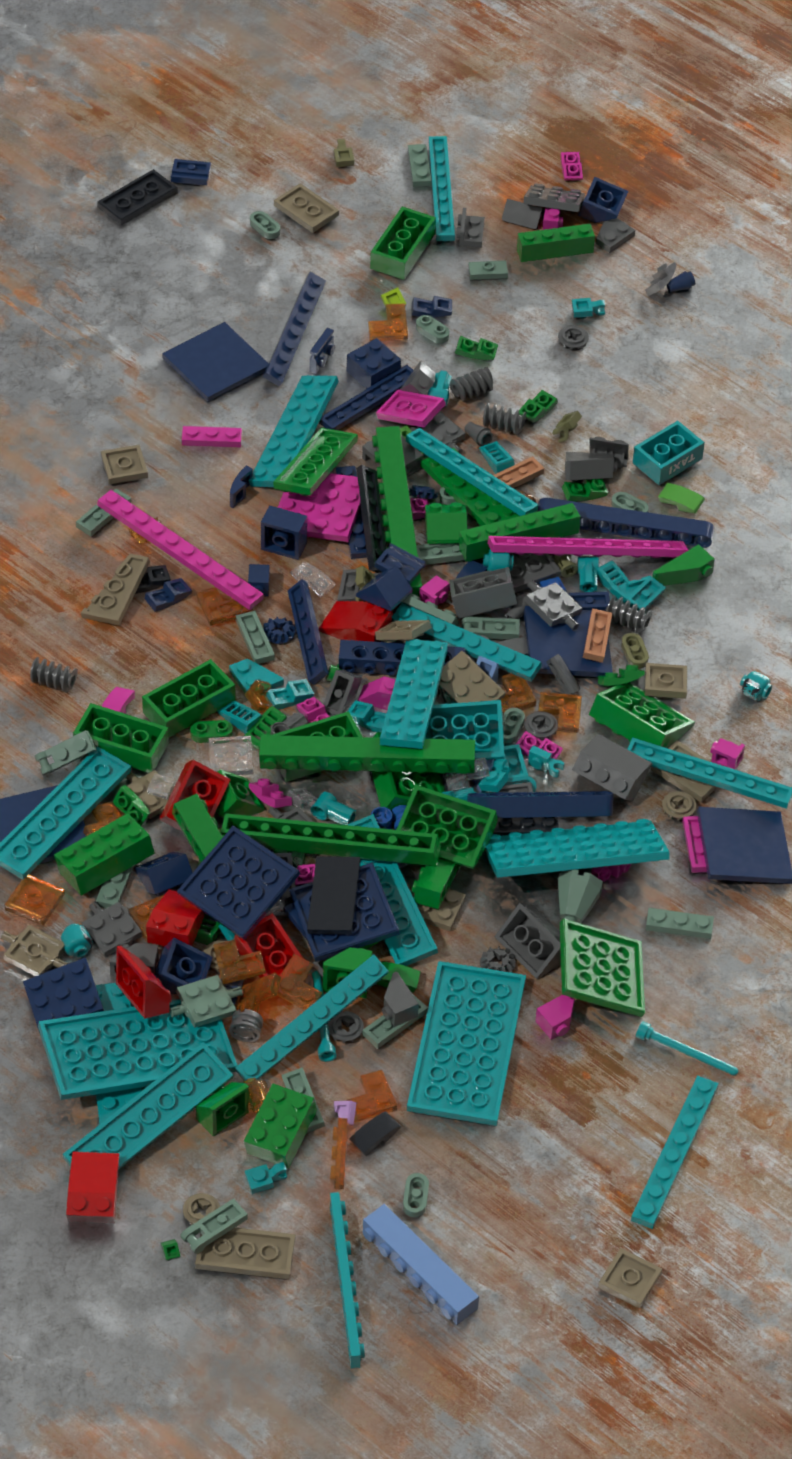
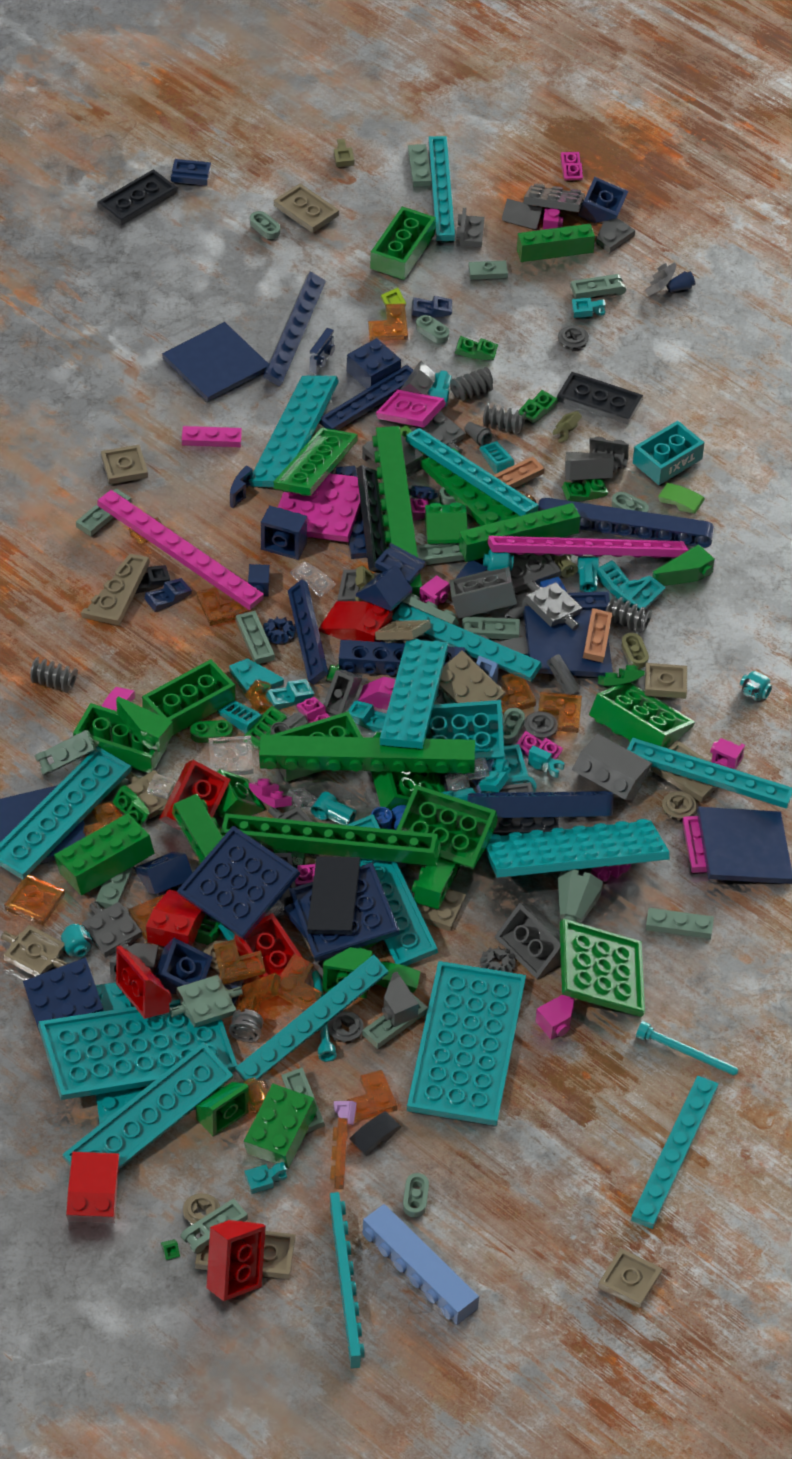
(147, 726): none -> green slope
(235, 1258): none -> red slope
(598, 286): none -> sand green plate
(599, 397): none -> black tile

